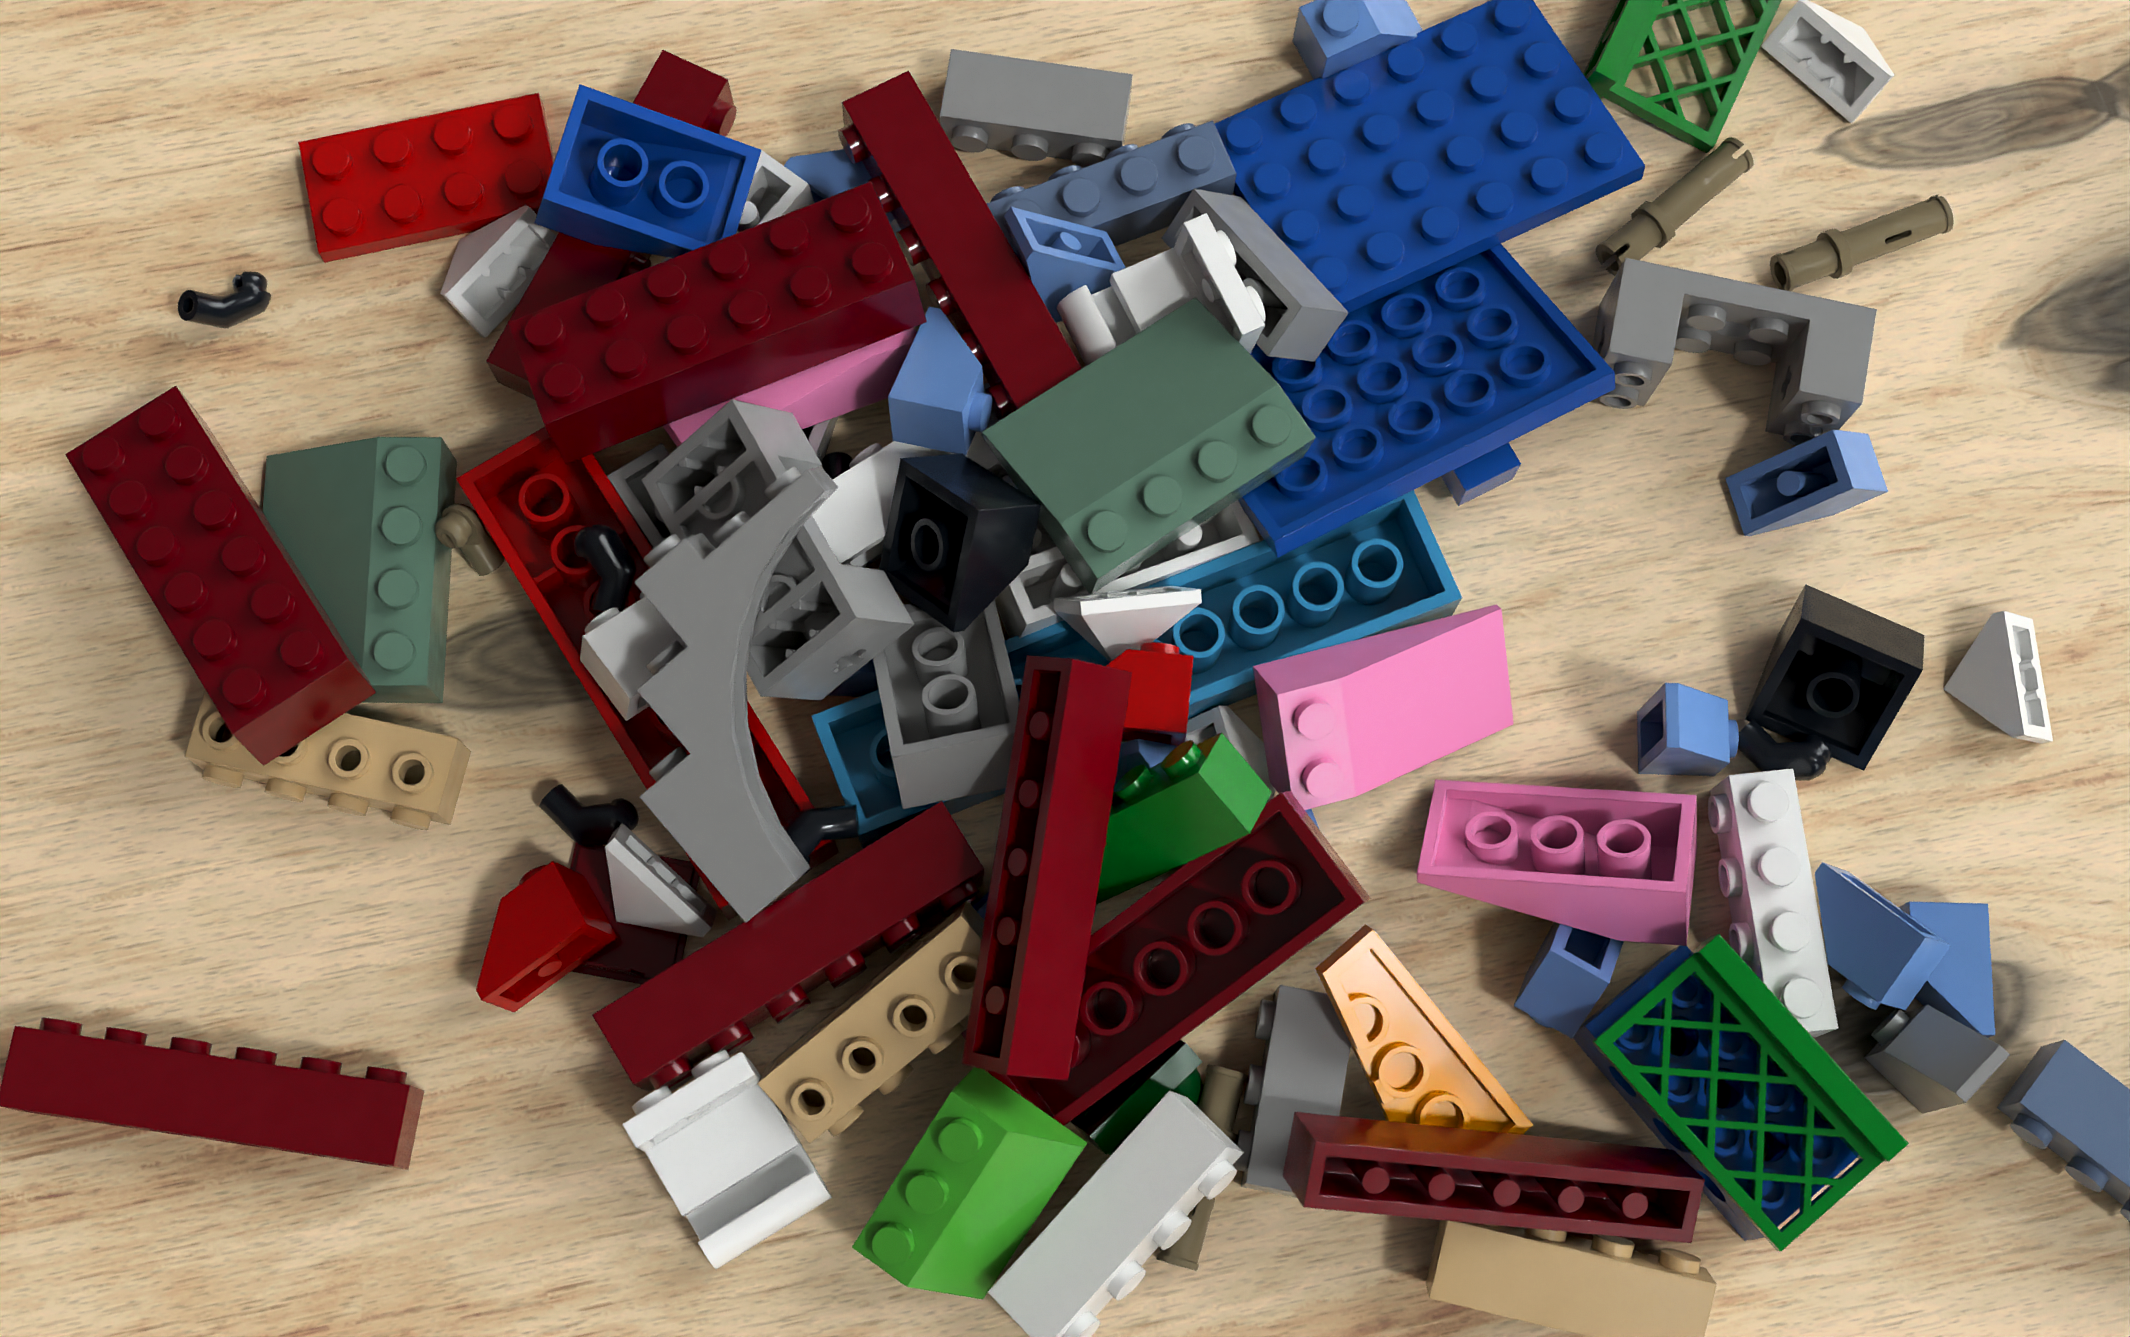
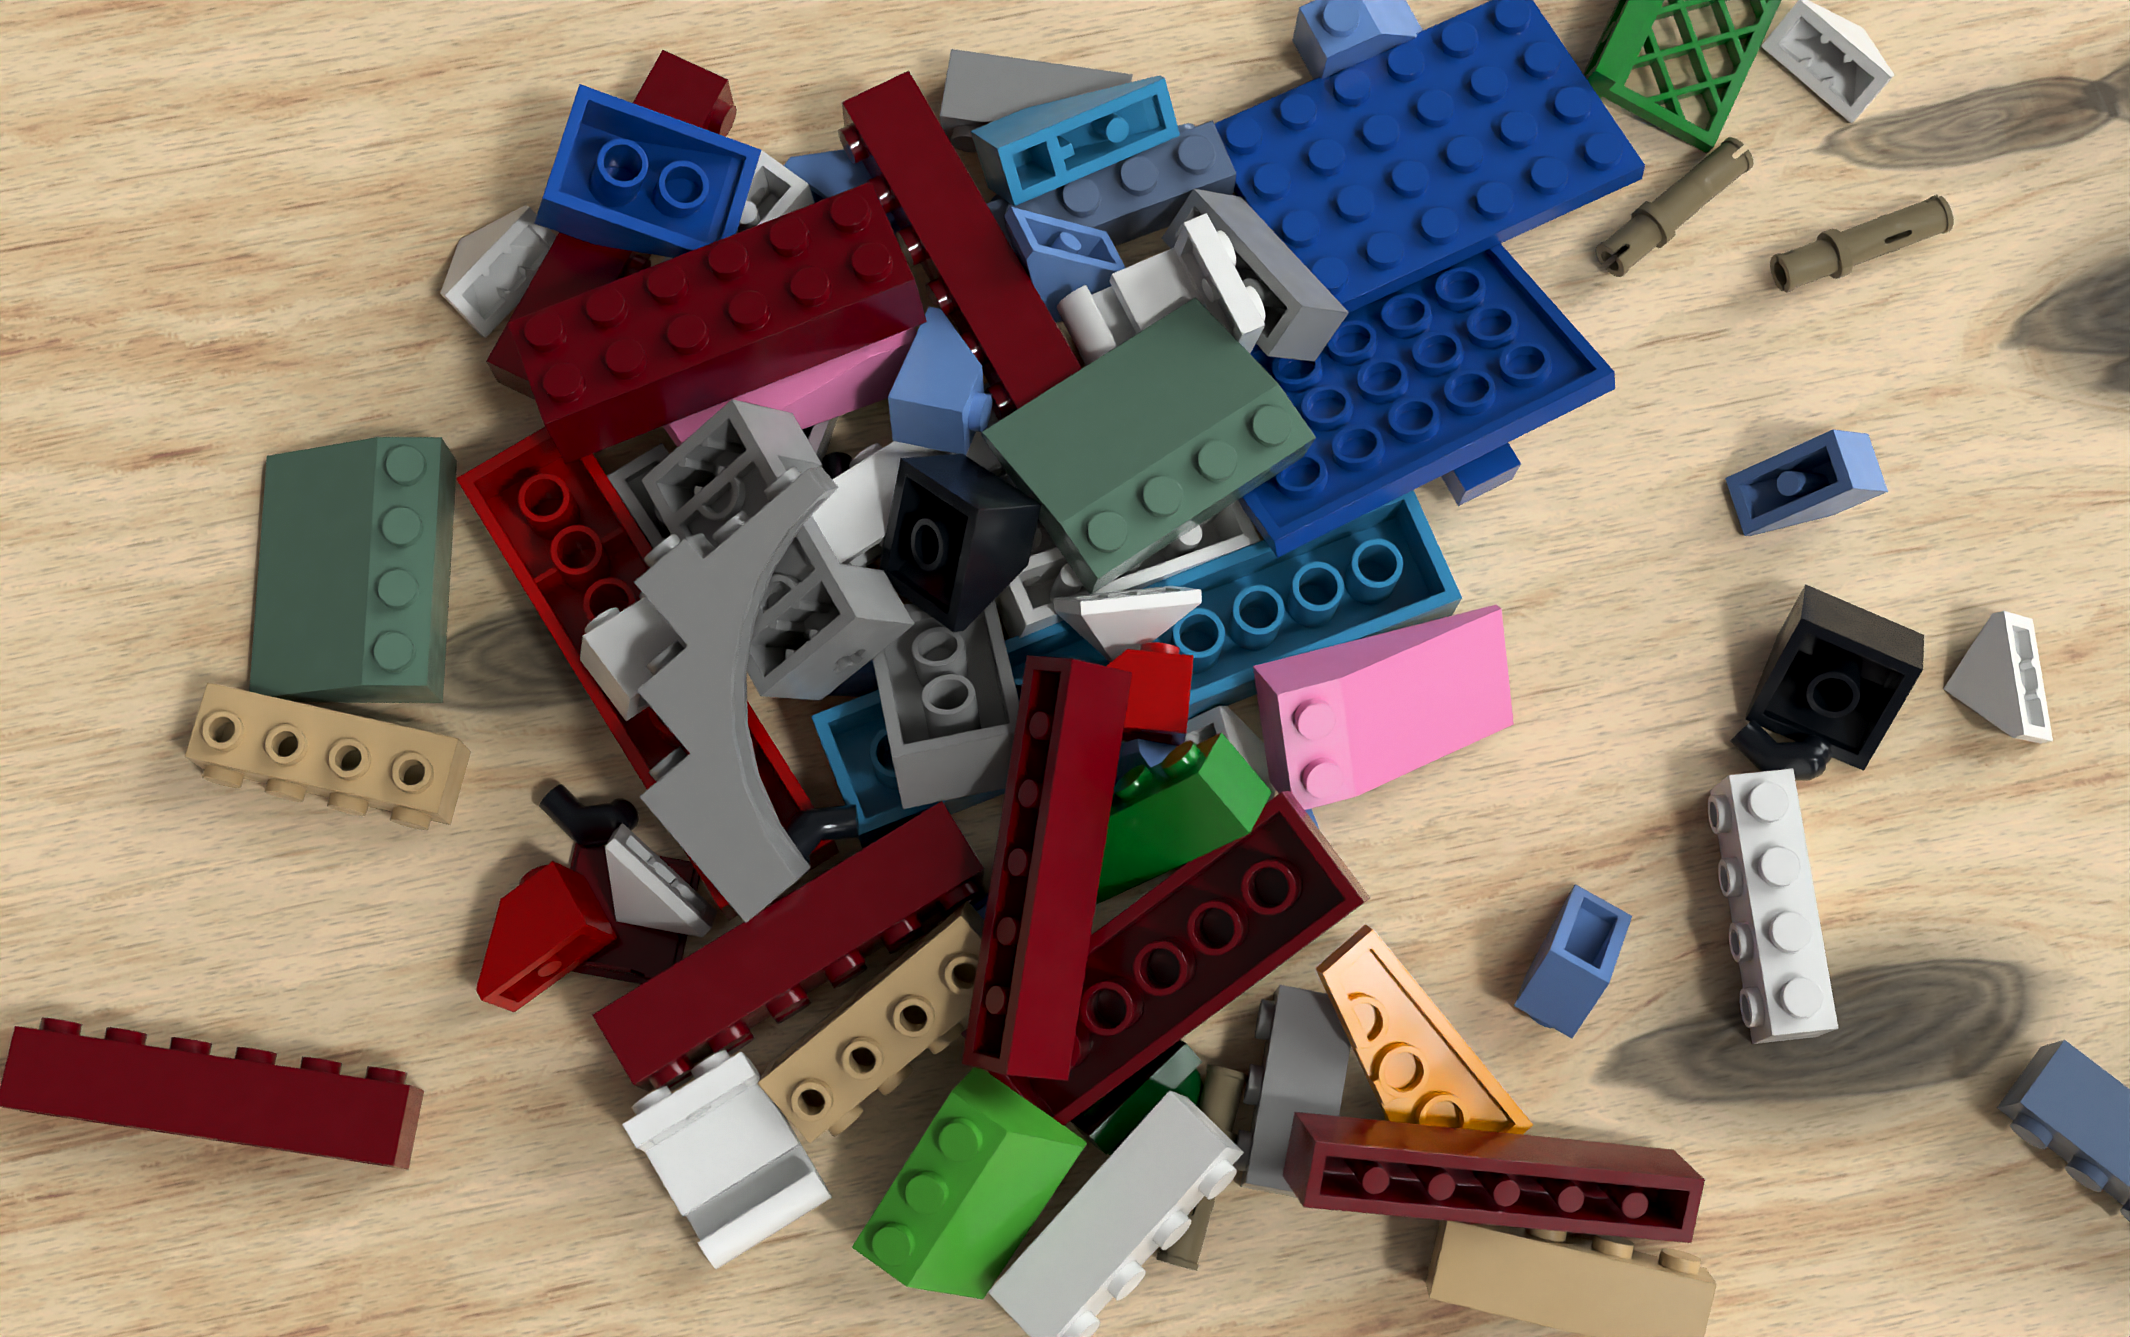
(220, 576): dark red brick -> none
(228, 310): black arm -> none
(426, 176): red plate -> none
(464, 529): dark tan arm -> none
(611, 562): black arm -> none
(1073, 137): none -> dark azure slope
(1567, 855): bright pink slope -> none
(1685, 733): medium blue slope -> none
(1688, 1099): blue brick -> none
(1792, 1052): green fence -> none
(1814, 341): light grey plate -> none
(1874, 941): medium blue slope -> none
(1933, 1057): light grey slope -> none
(1963, 978): medium blue slope -> none

